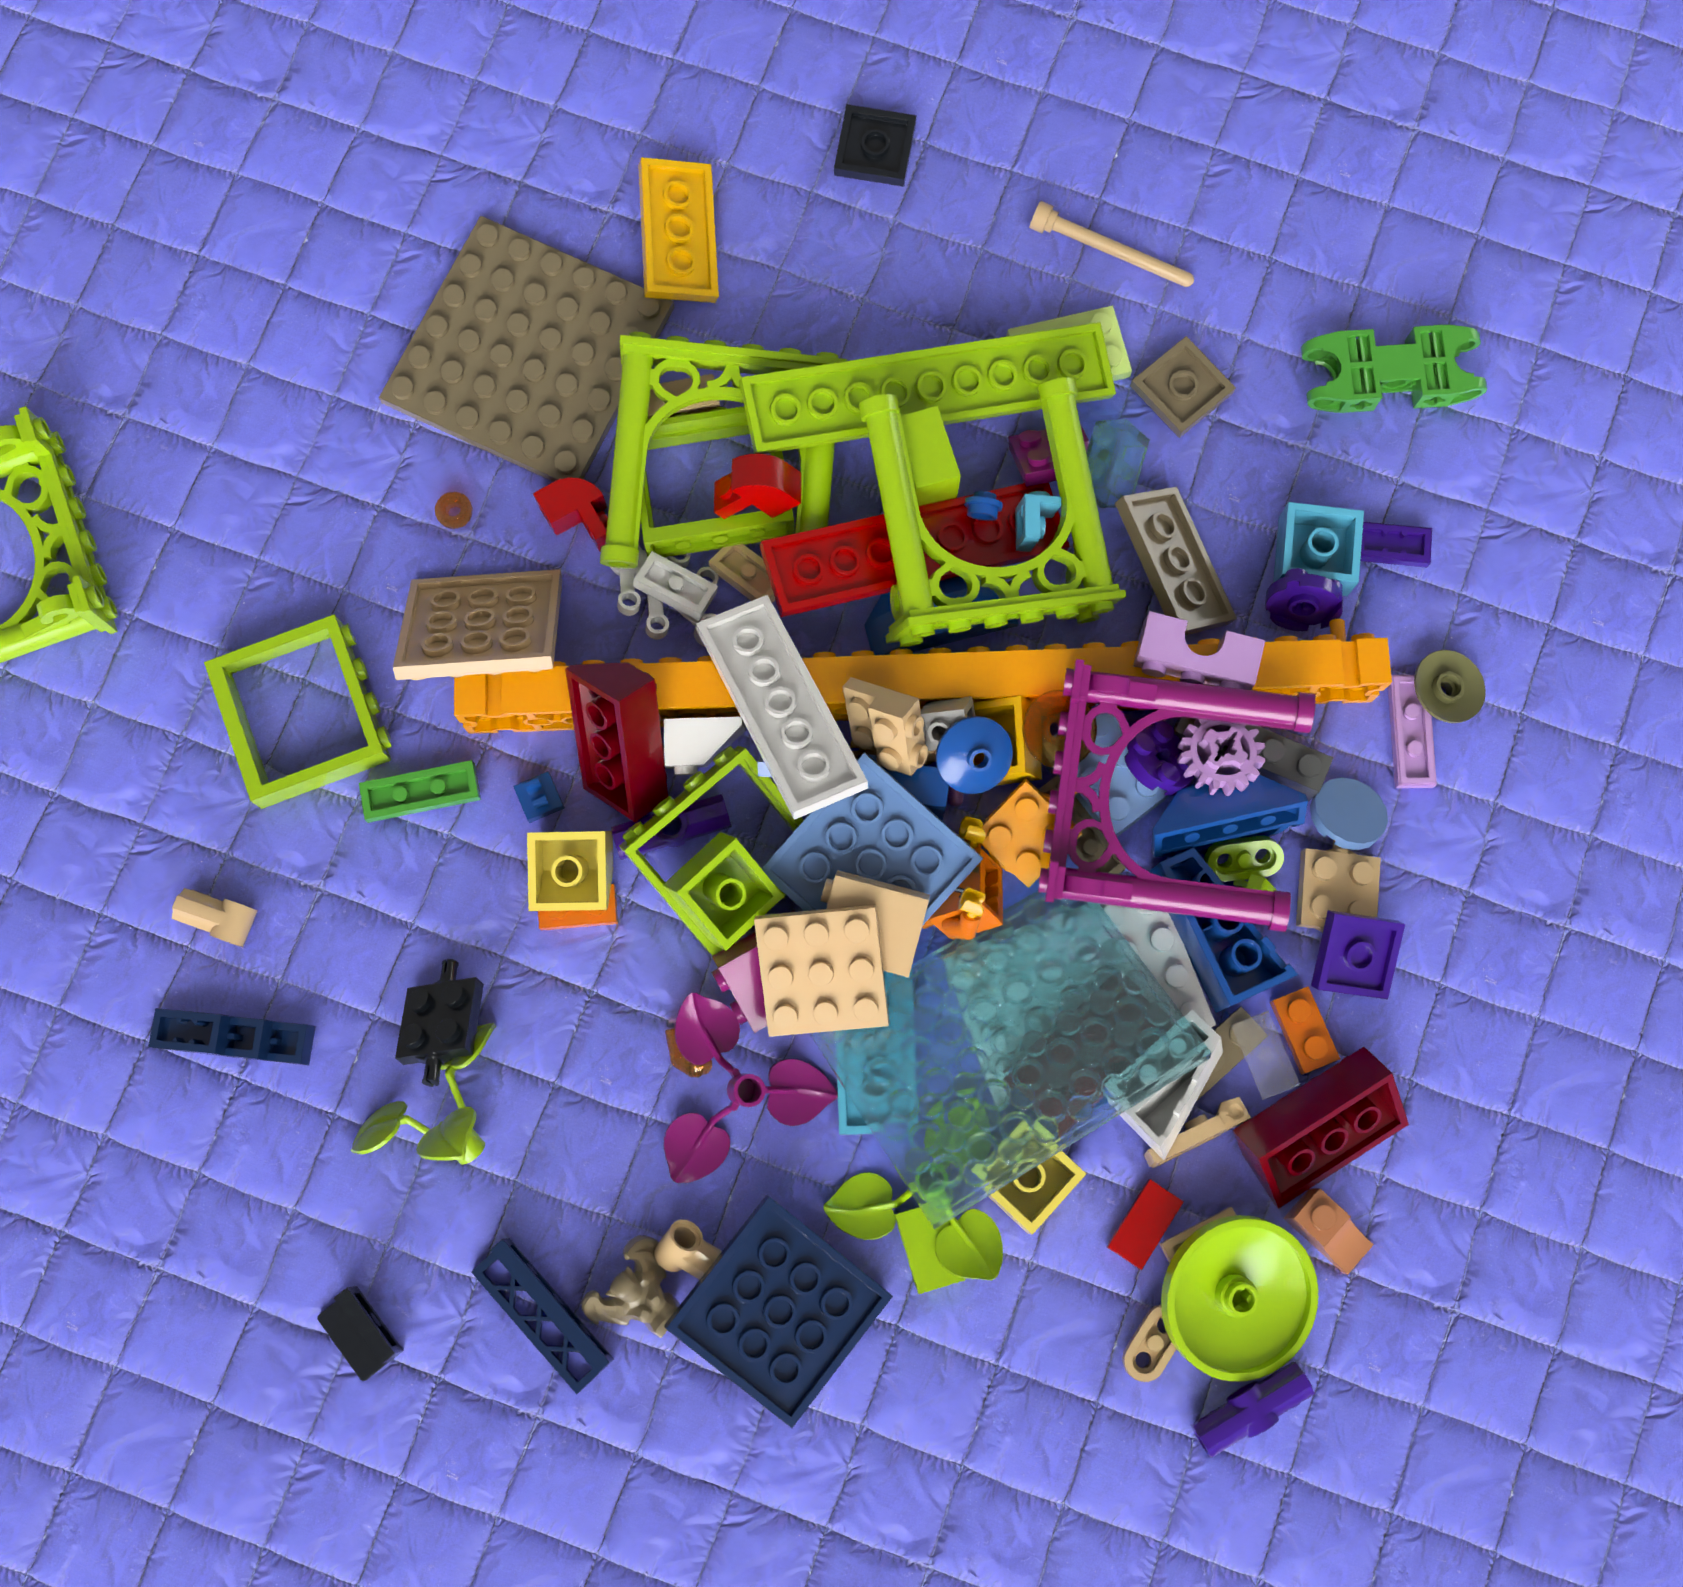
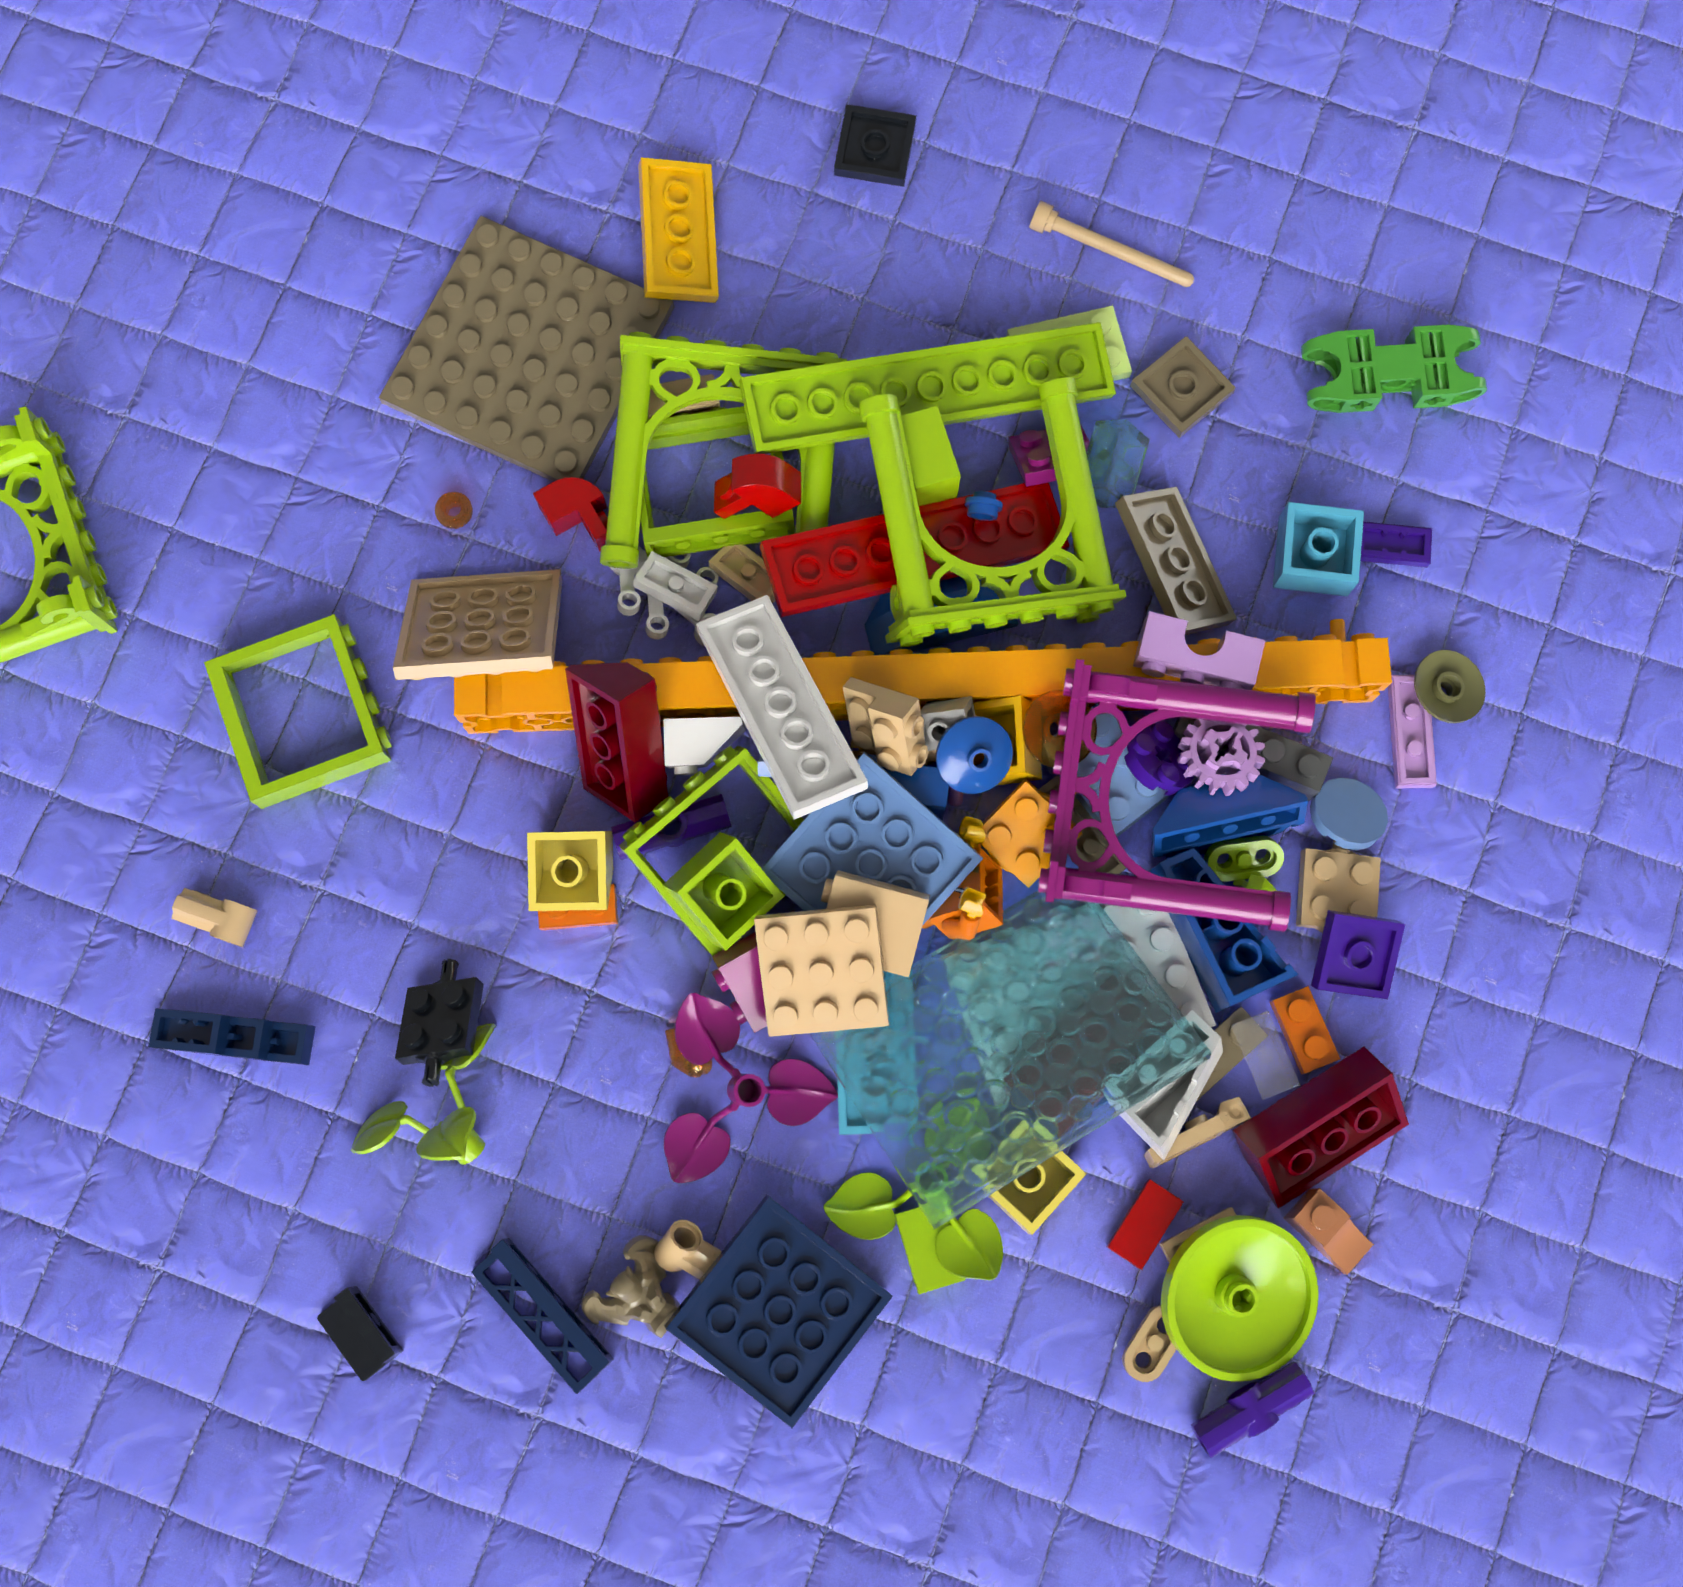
(419, 791): bright green plate -> none
(538, 797): blue tile -> none
(1031, 516): medium azure bracket -> none
(1320, 598): dark purple plate -> none

